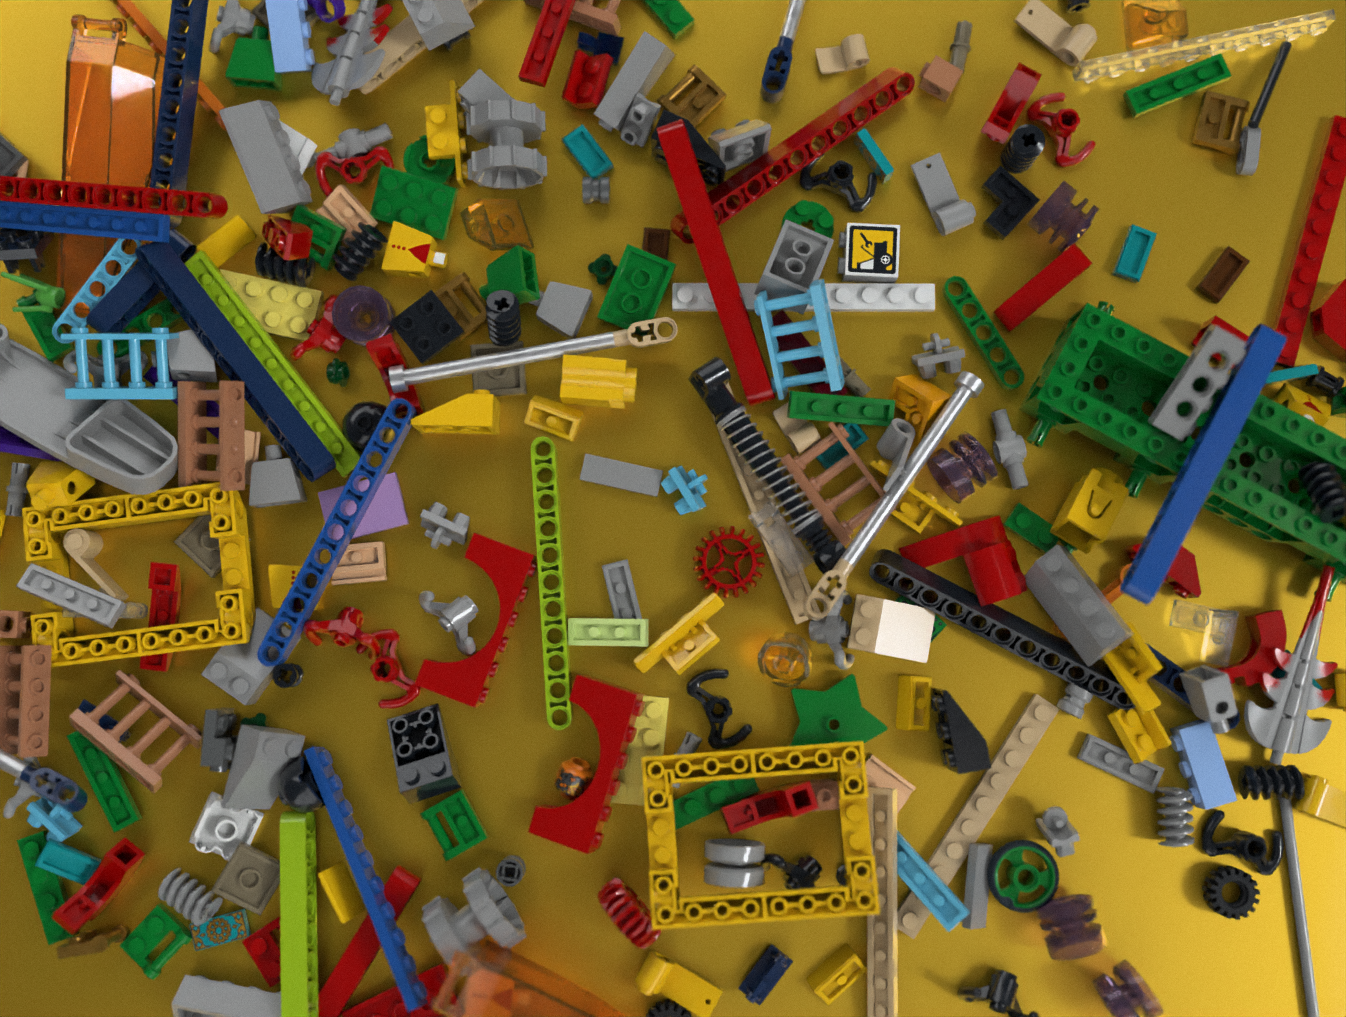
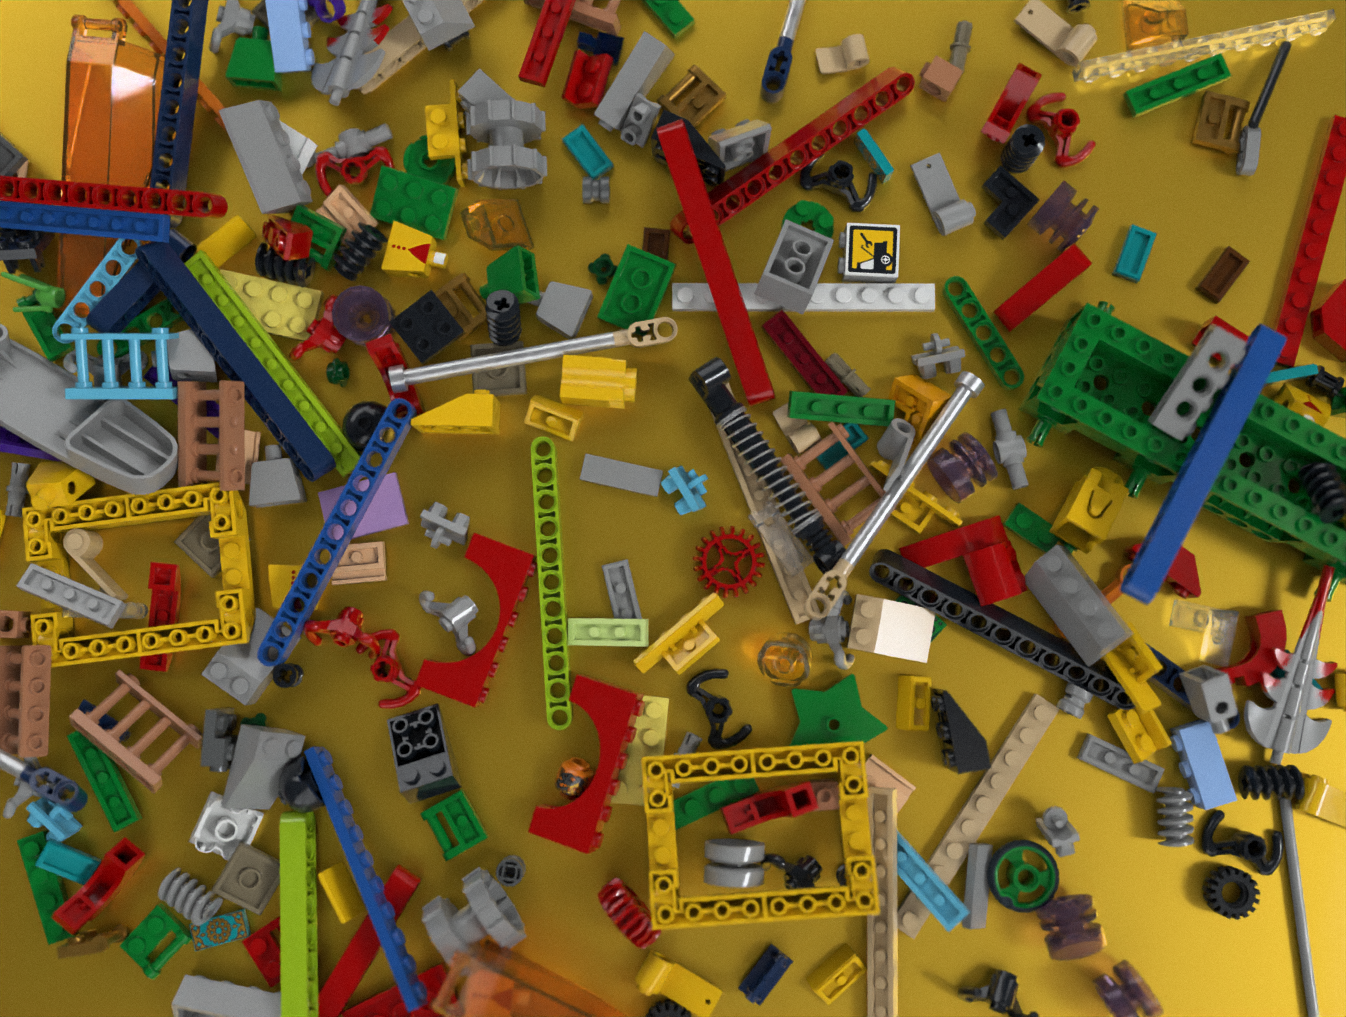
(820, 323): medium azure fence -> none

